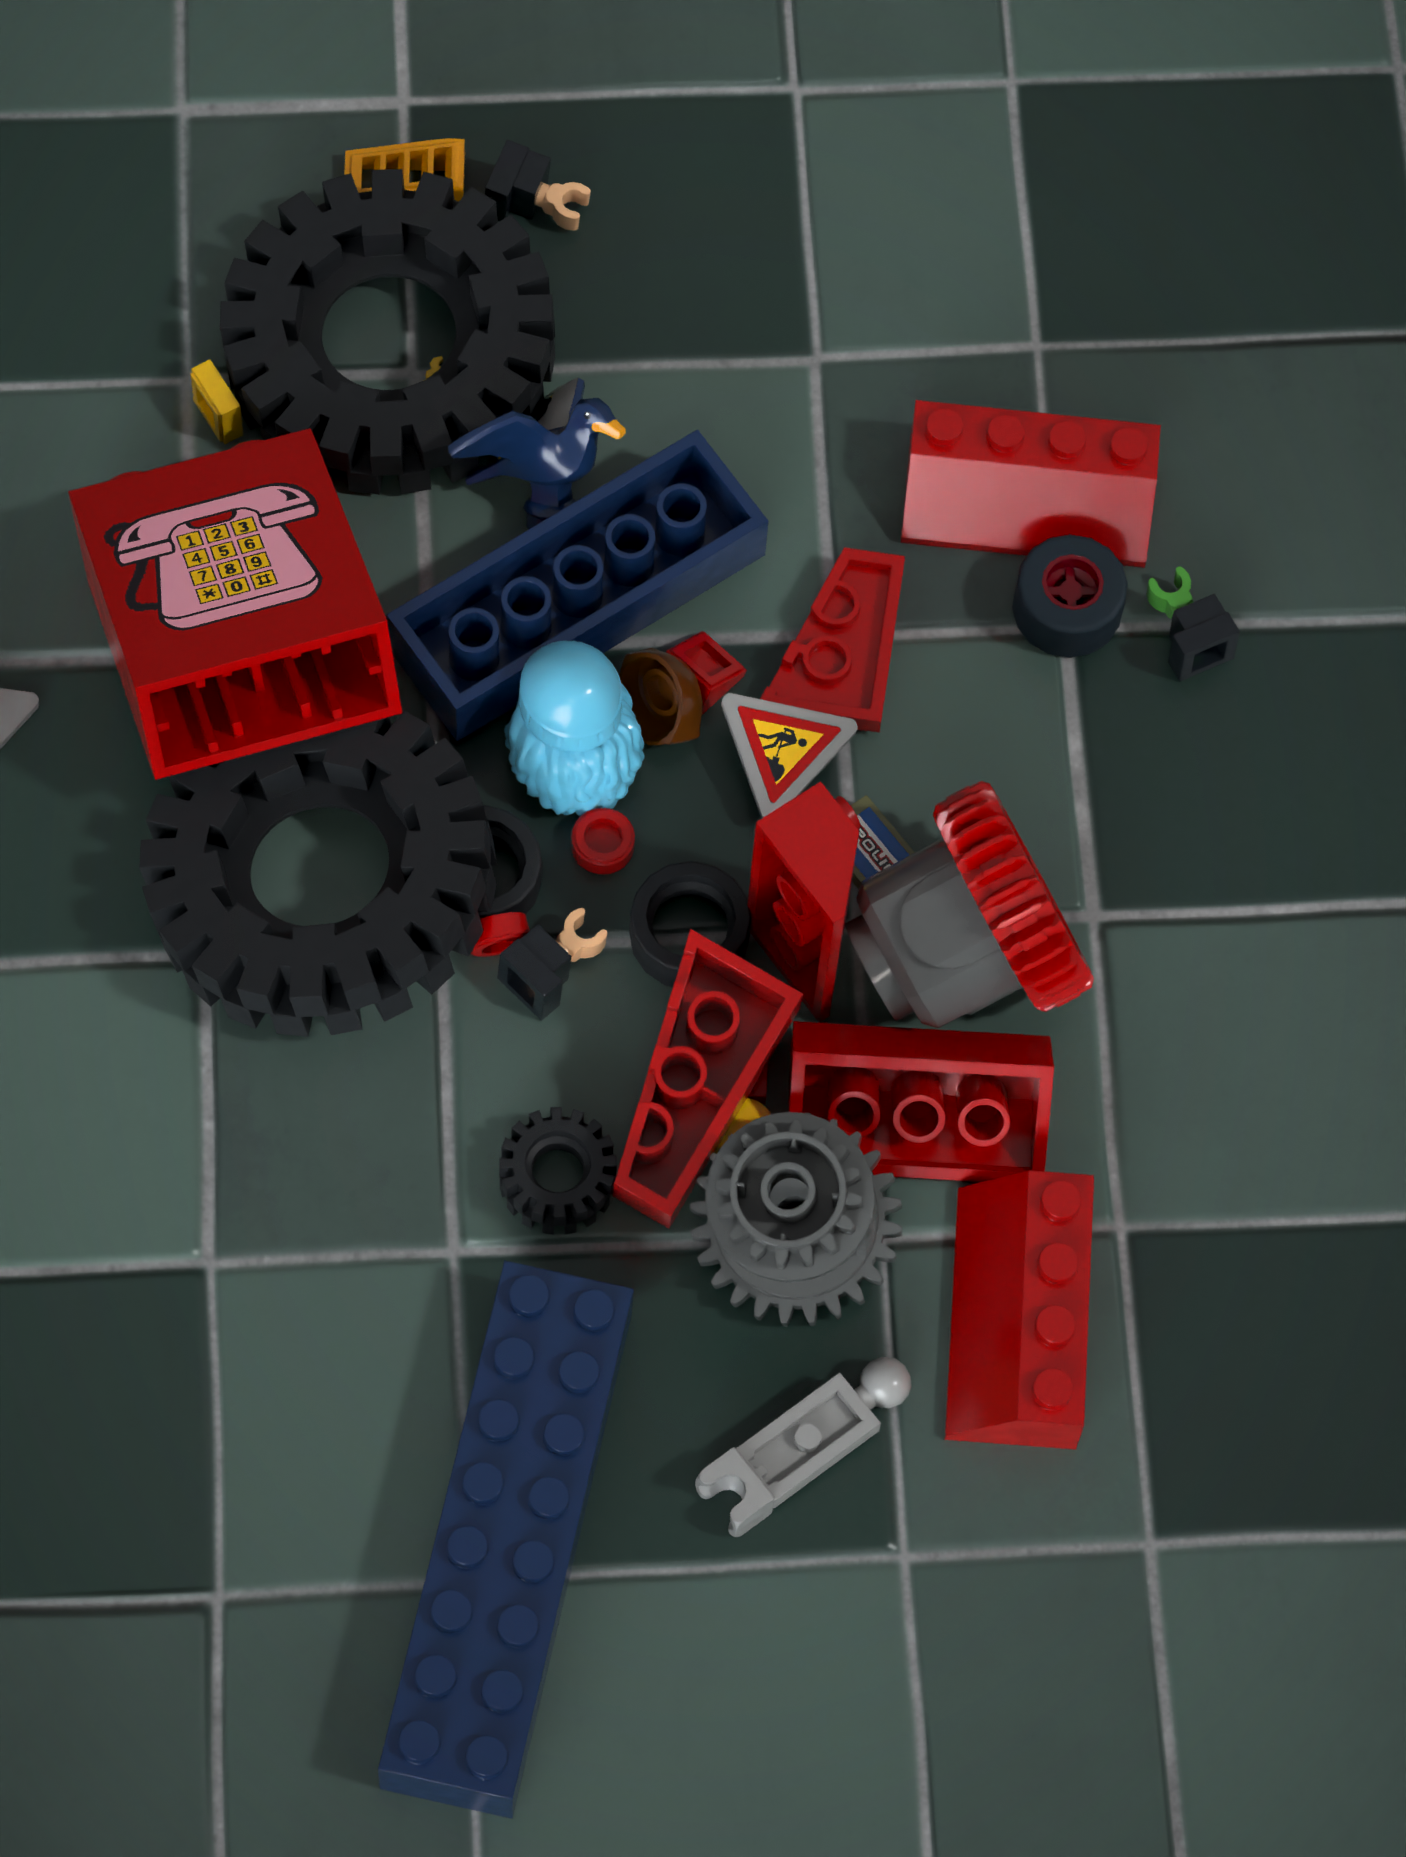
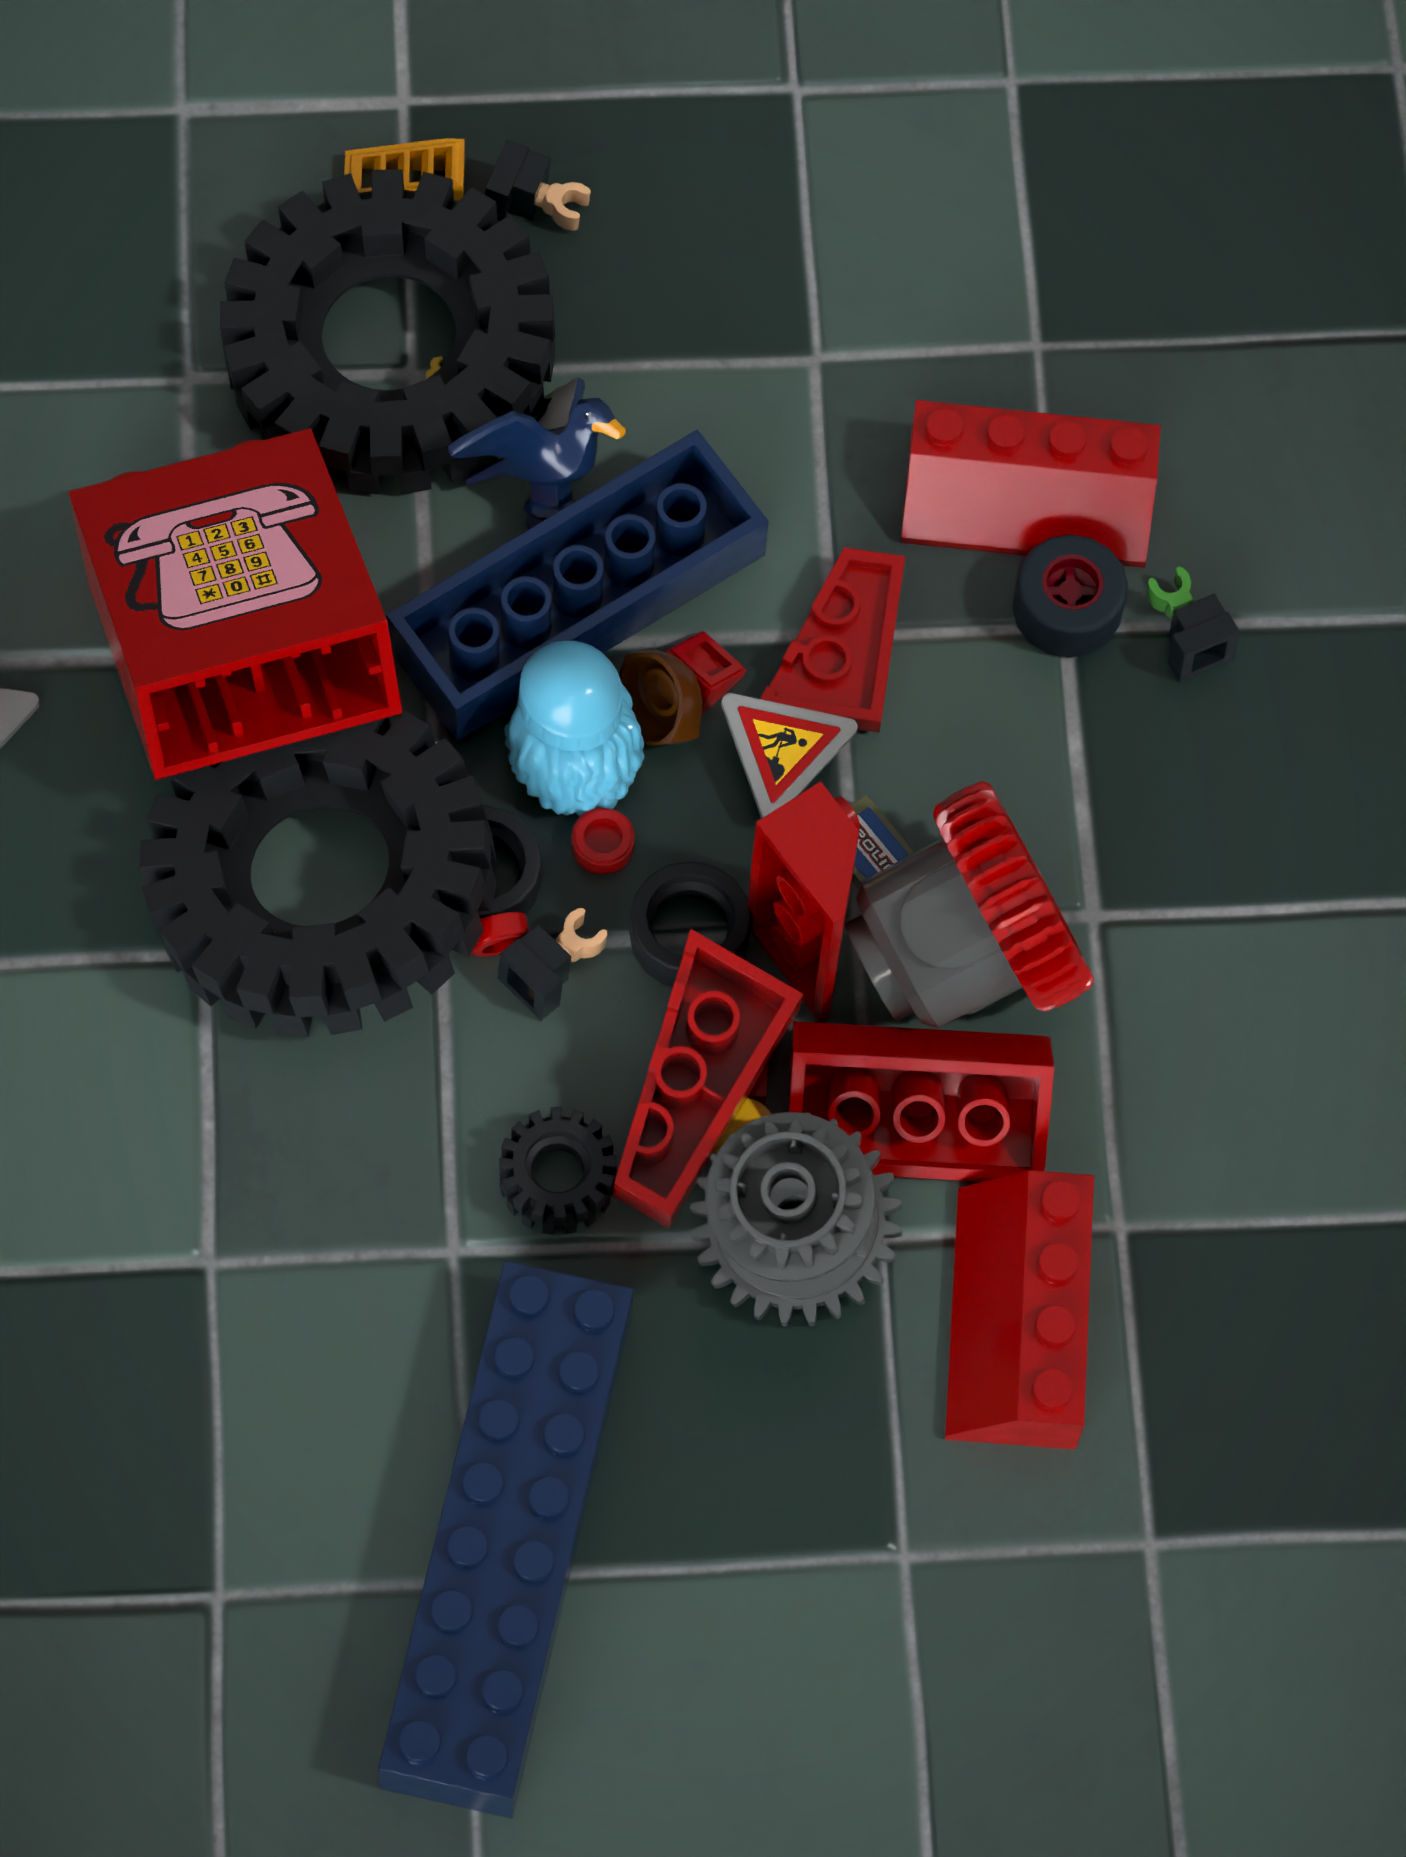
(216, 402): yellow tile -> none
(803, 1442): light grey plate -> none

